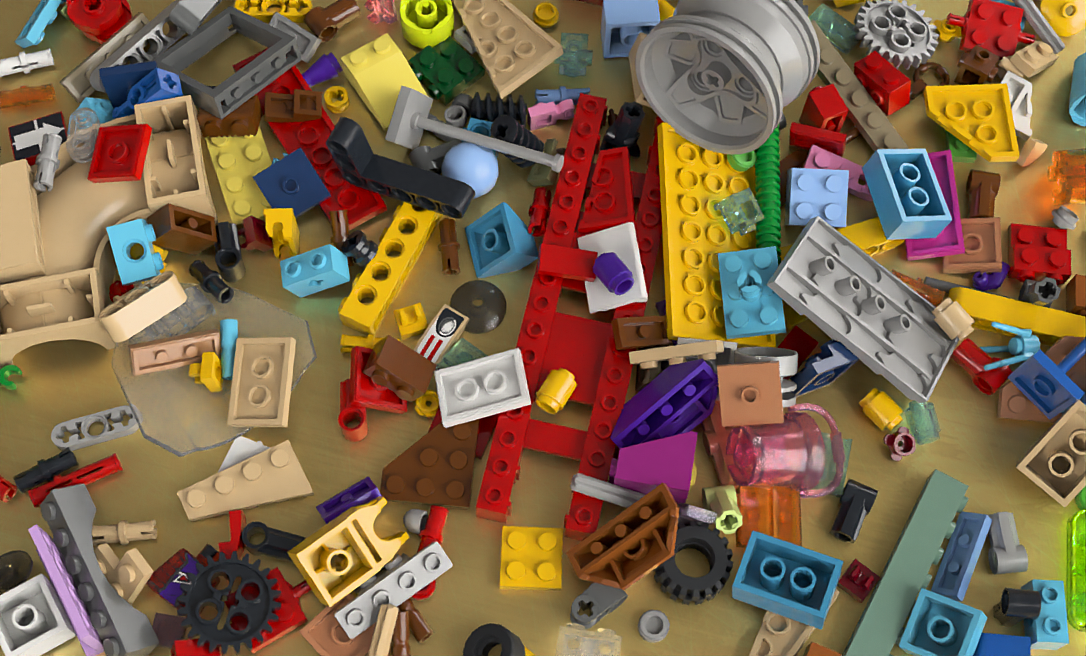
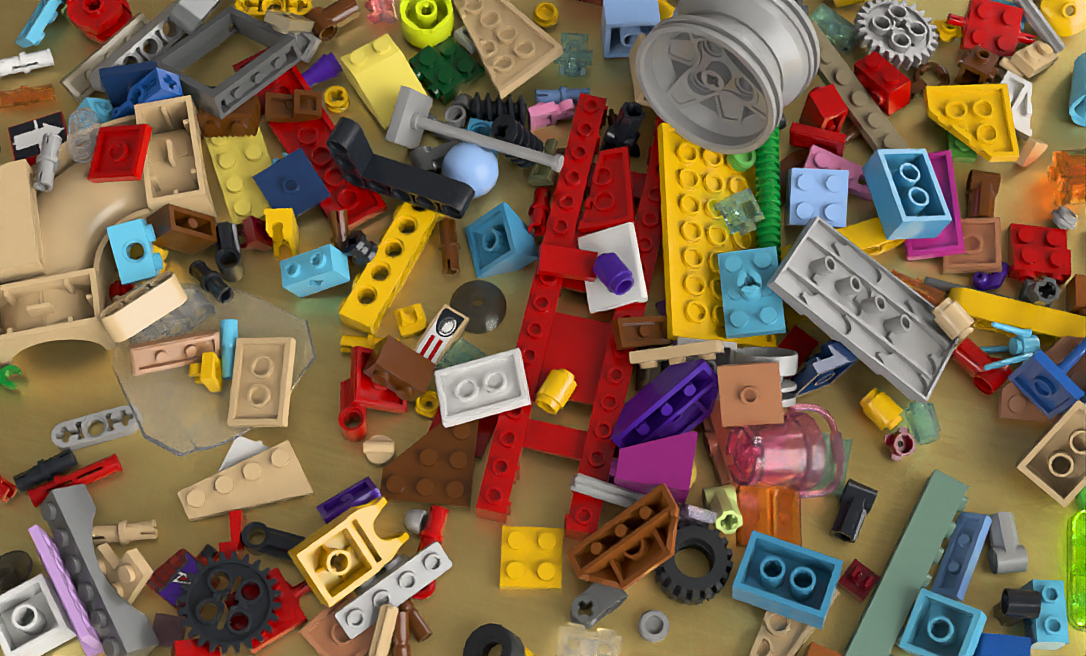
(288, 22): none -> dark tan plate
(379, 449): none -> tan plate

